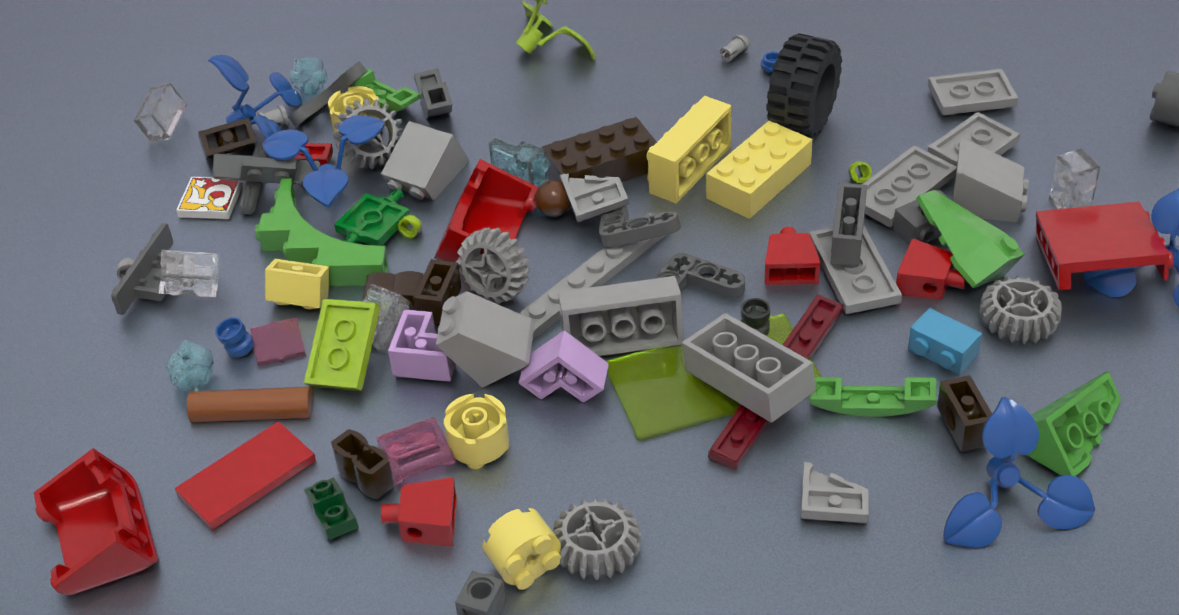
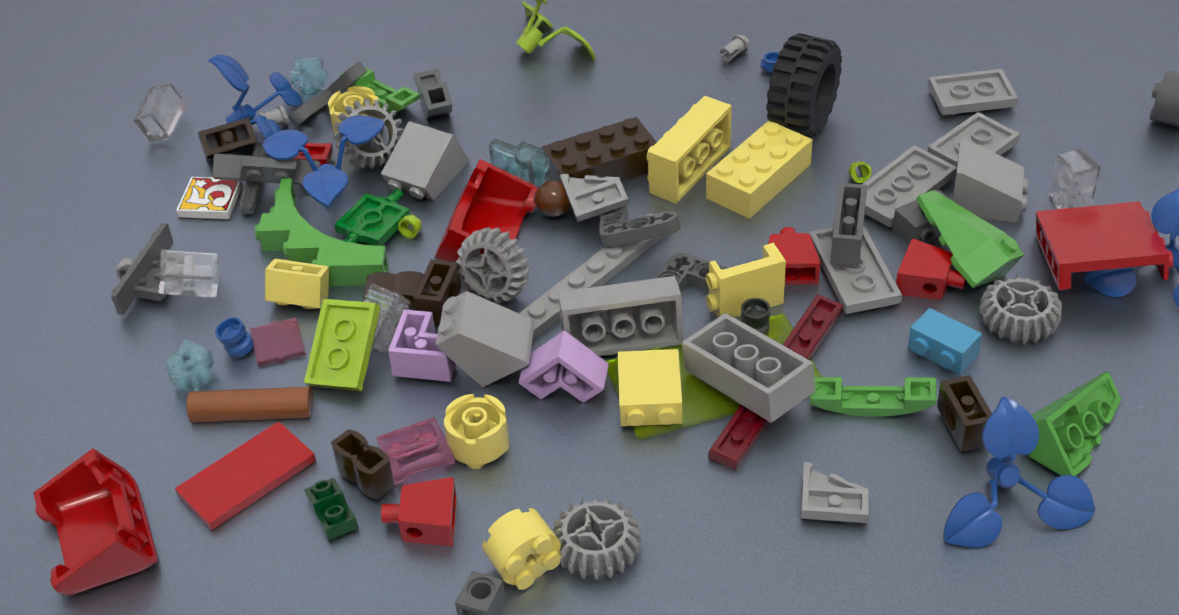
(649, 387): none -> light yellow brick
(750, 280): none -> light yellow panel

